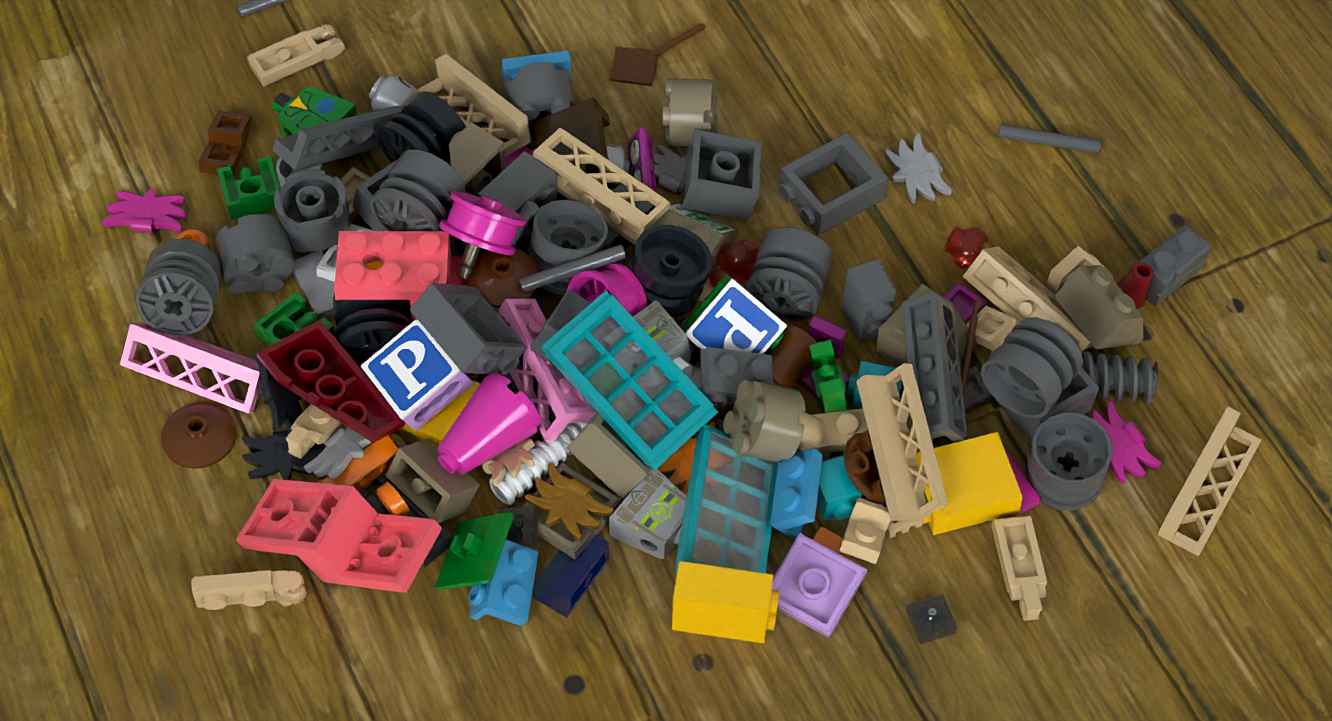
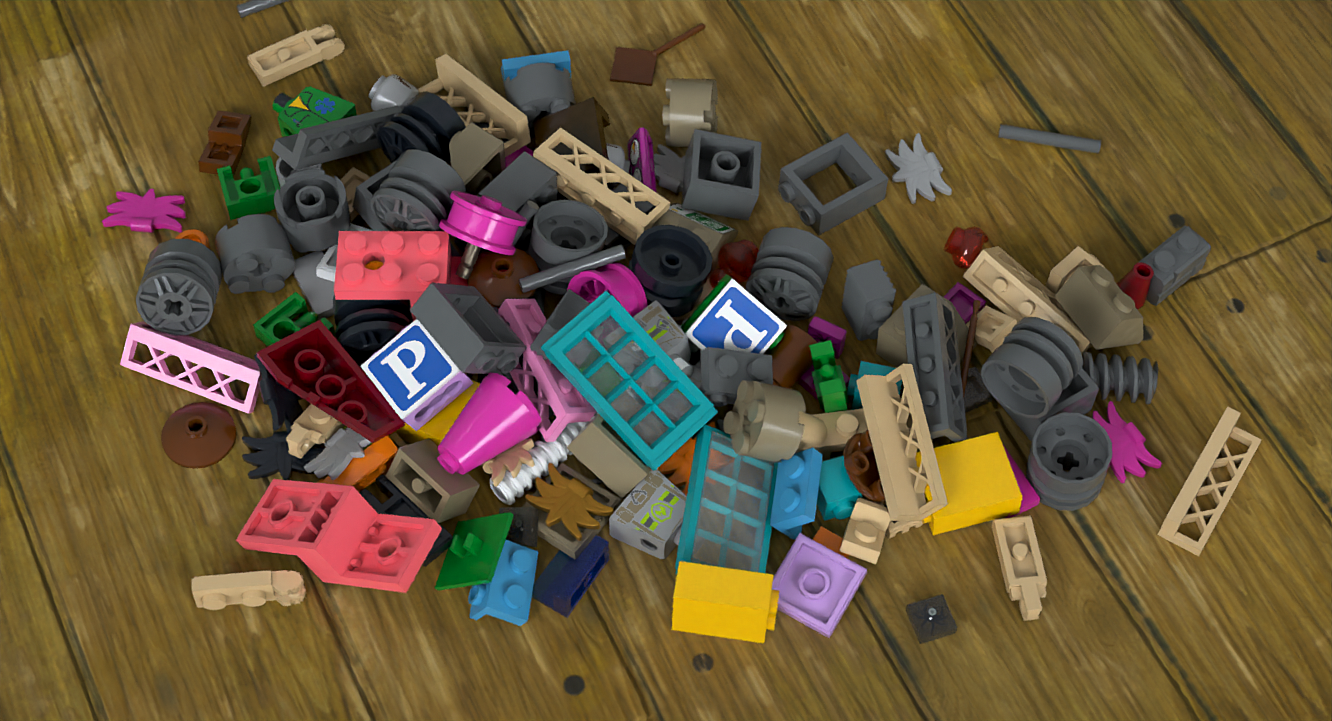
(392, 500): orange tile -> none

